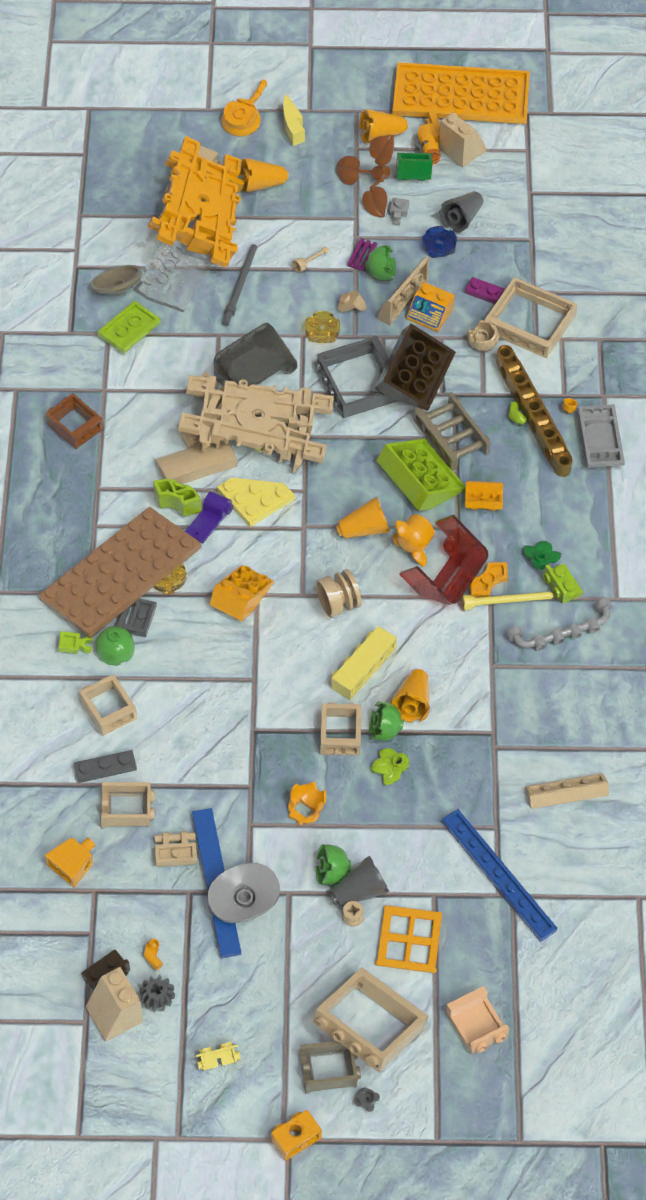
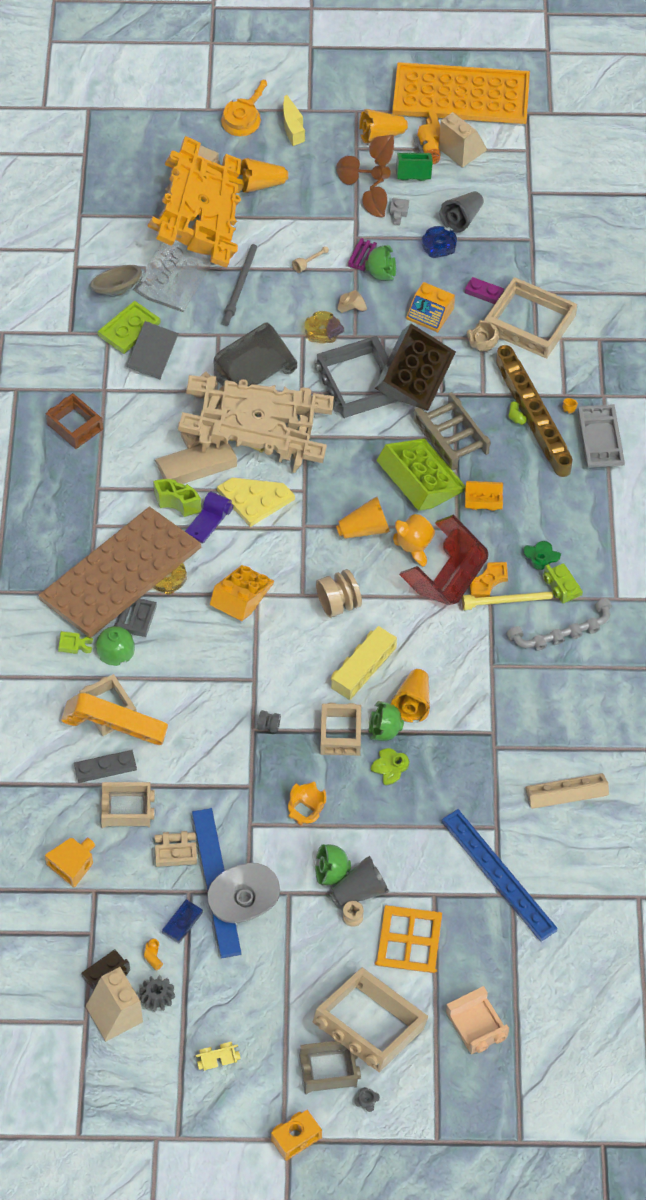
(91, 708): none -> light orange beam
(152, 350): none -> dark grey tile
(182, 921): none -> clear blue plate
(269, 721): none -> dark grey wheel
(334, 328): none -> tile
(404, 293): tan slope -> none

